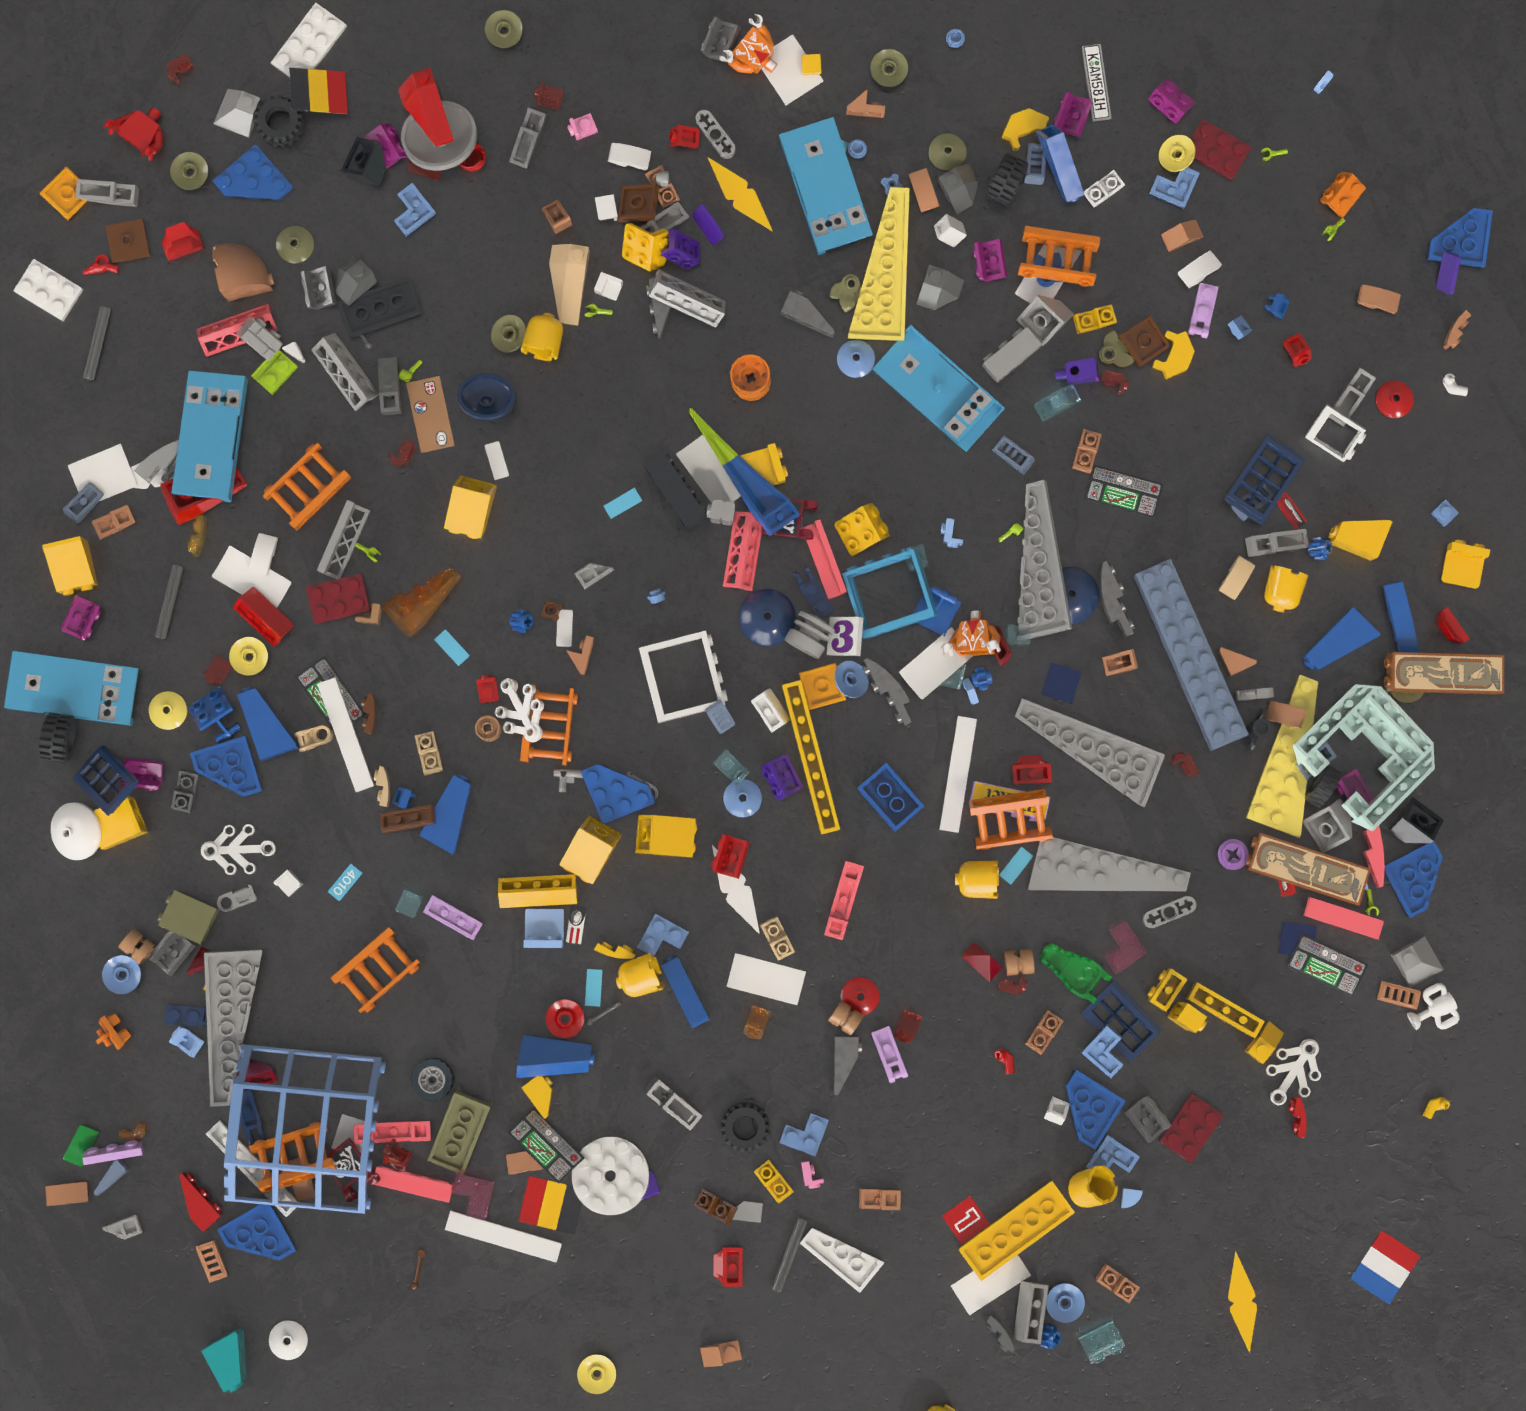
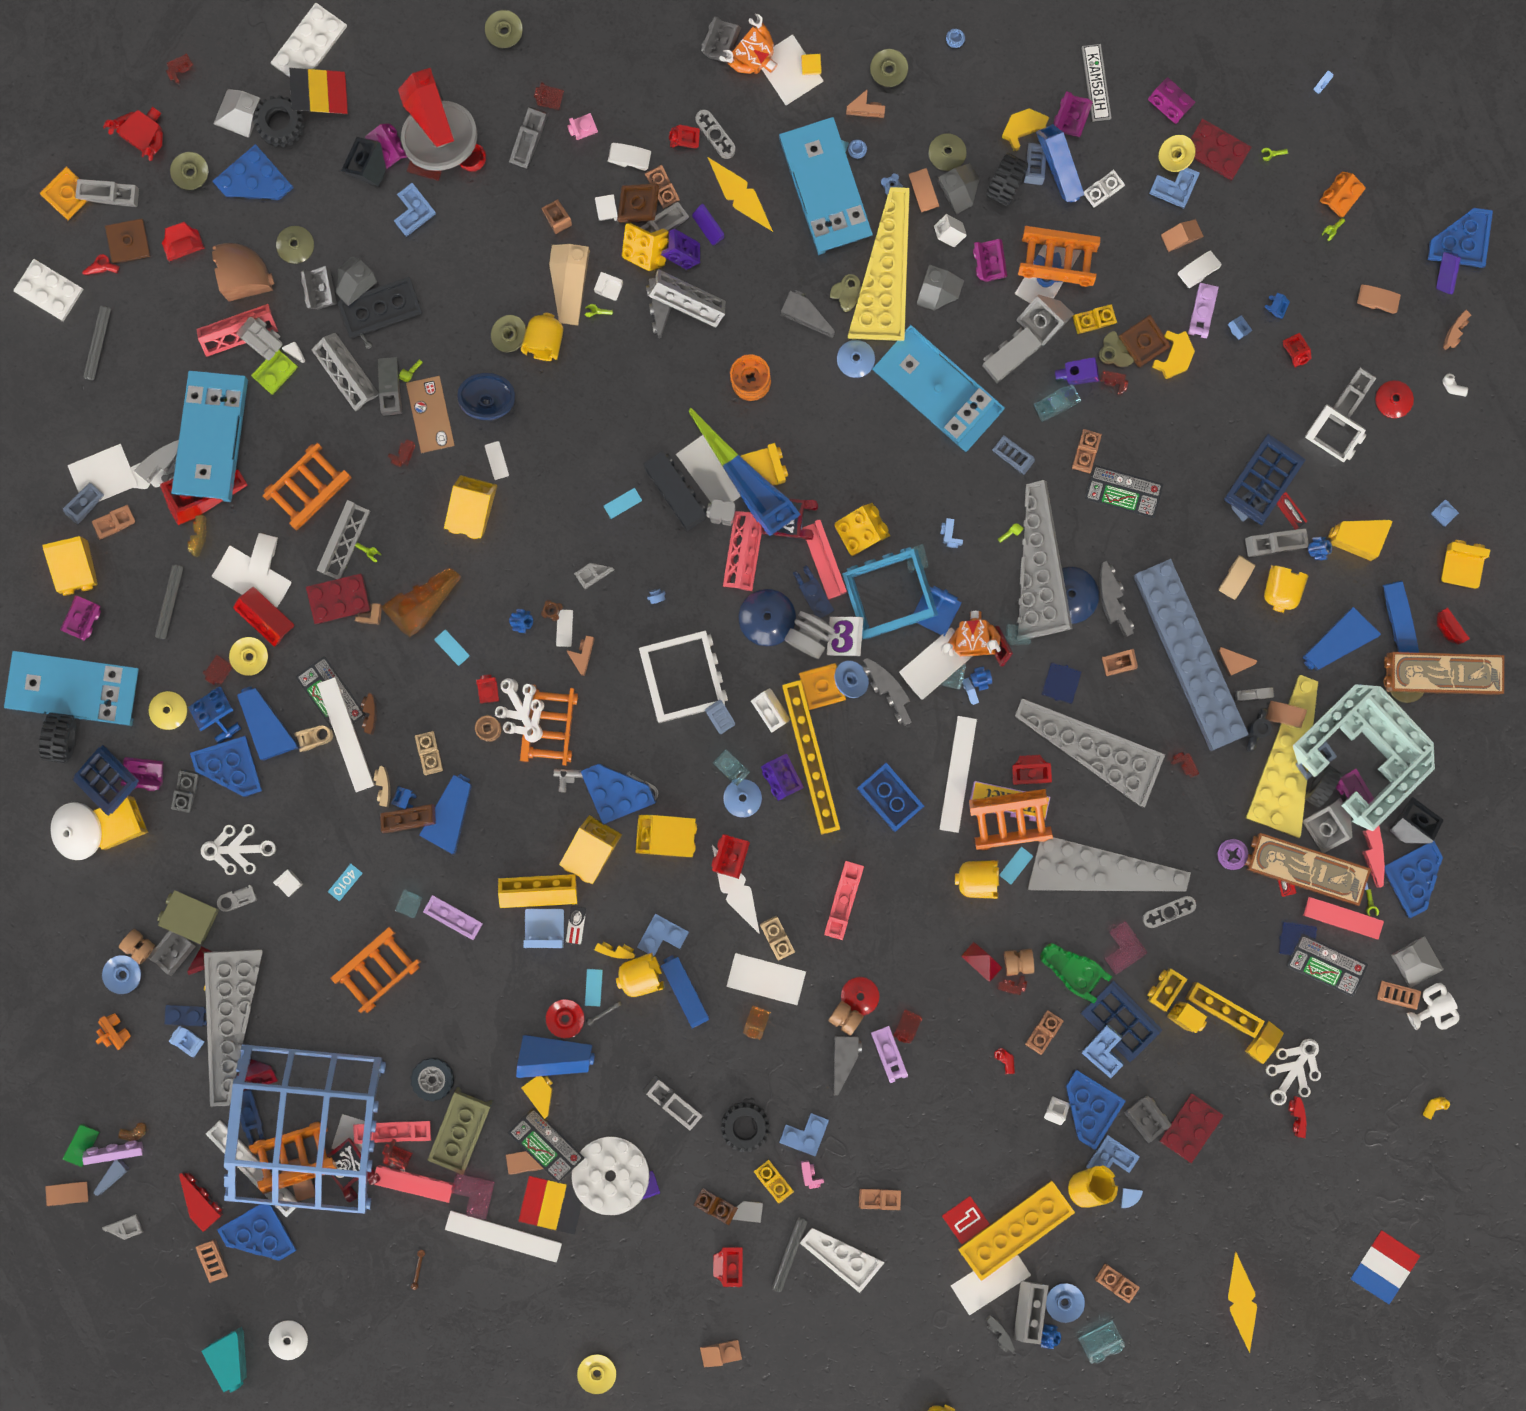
(662, 178): light grey hinge -> none

